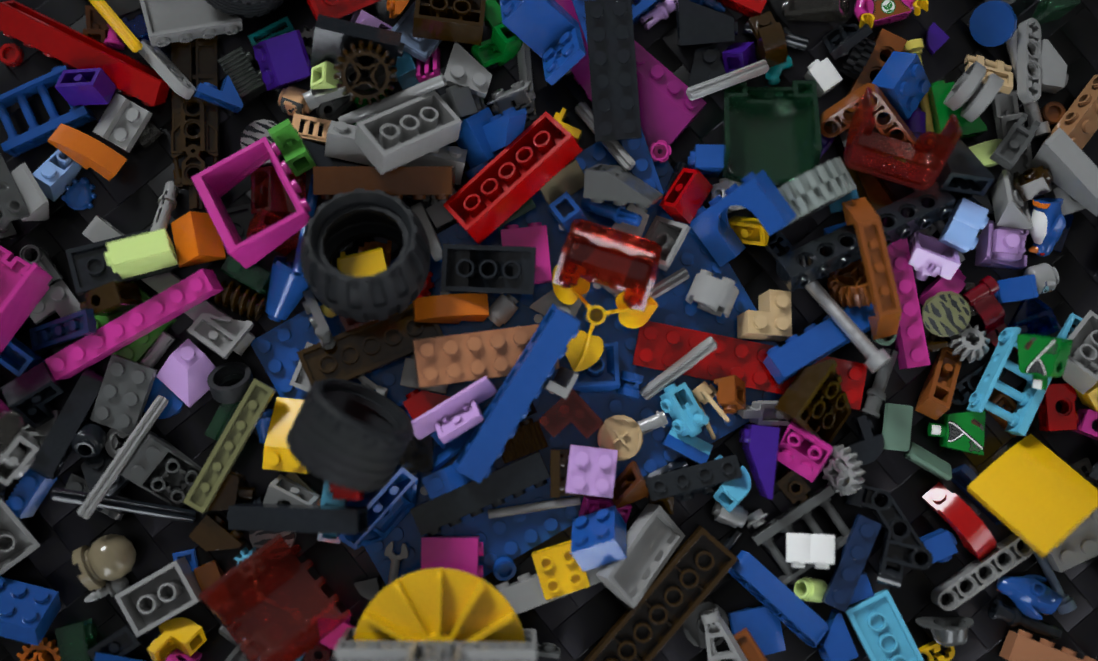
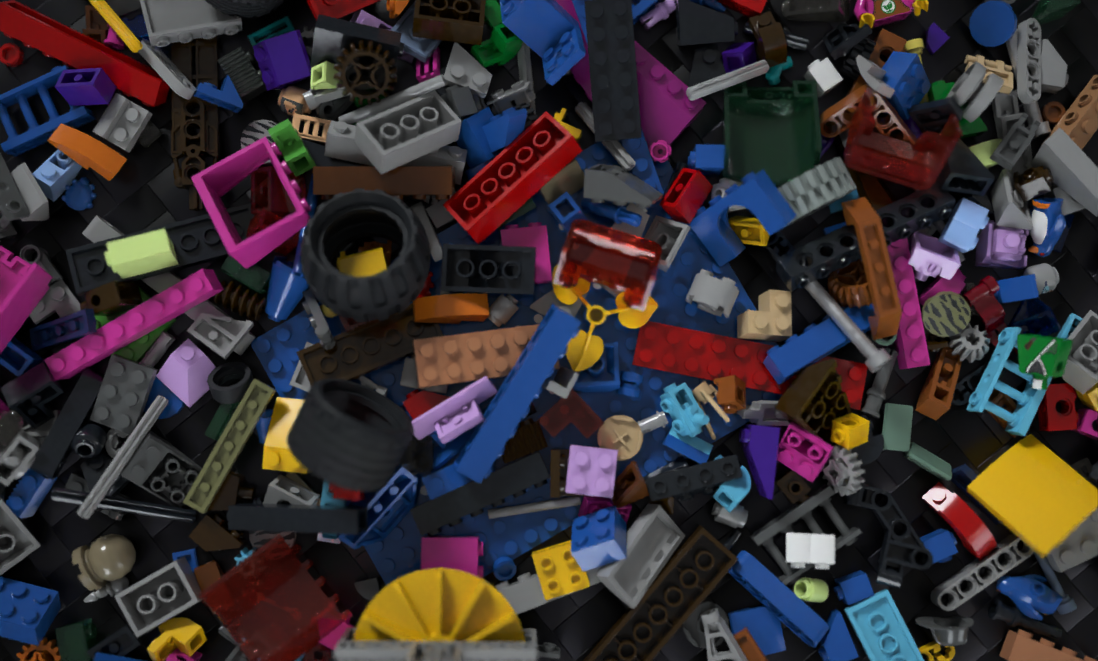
(166, 204): light grey pin -> none
(196, 239): orange slope -> none
(395, 560): light grey bar -> none
(406, 71): dark azure slope -> none
(669, 283): light grey axle -> none
(678, 368): light grey axle -> none
(756, 519): light grey plate -> none
(850, 431): none -> yellow brick
(851, 562): dark blue plate -> none
(873, 76): none -> light grey slope
(934, 114): none -> black wing
(960, 431): green torso -> none

